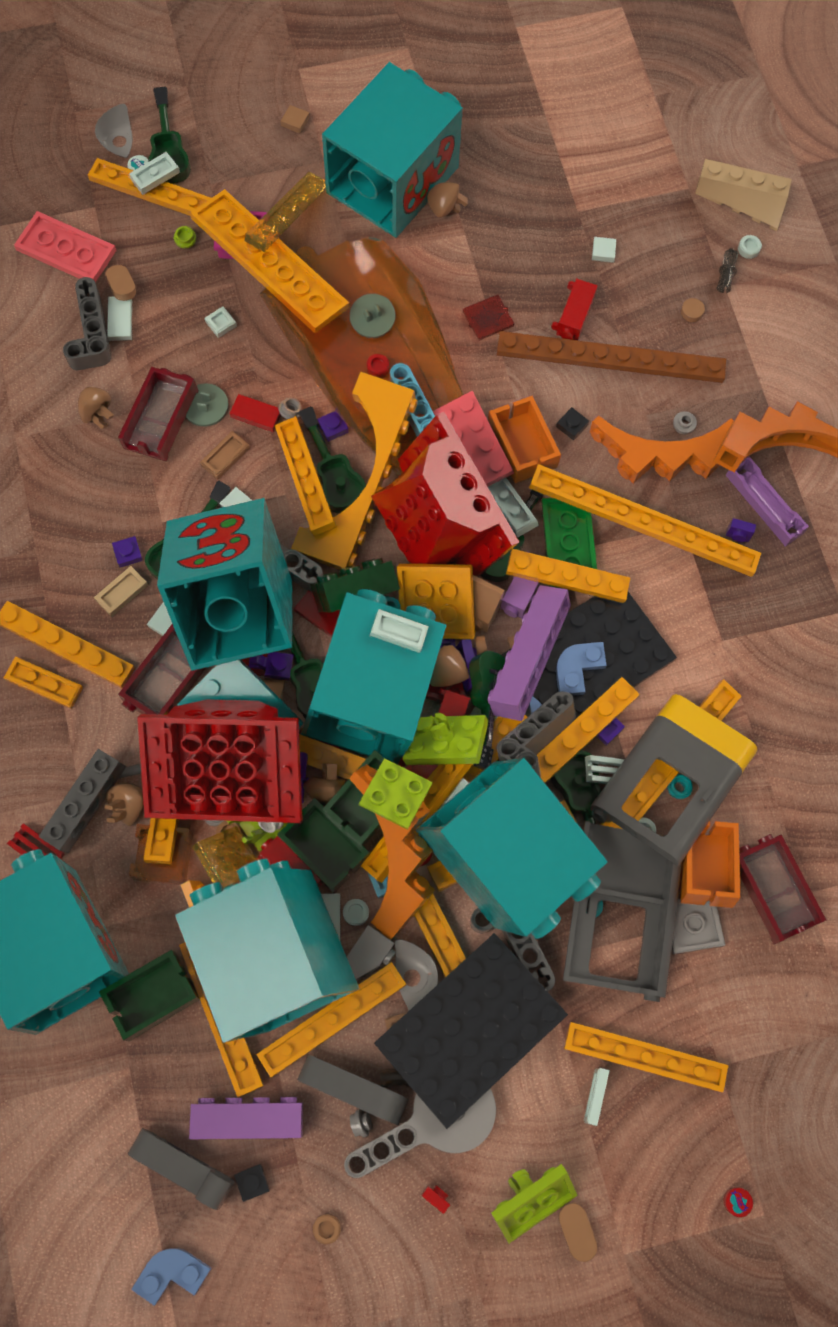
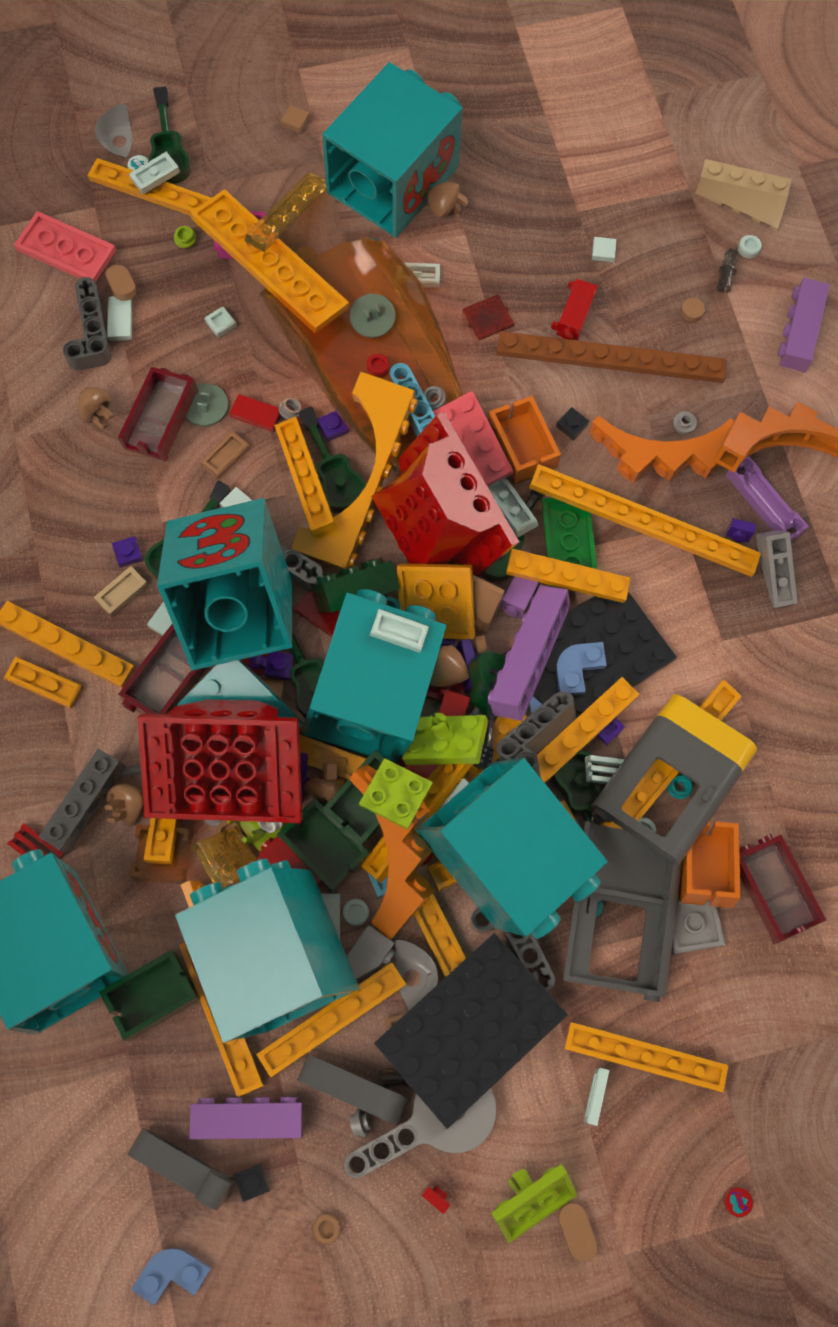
(426, 279): none -> light aqua tile
(435, 391): none -> light grey plate
(778, 566): none -> light grey slope
(804, 324): none -> medium lavender brick

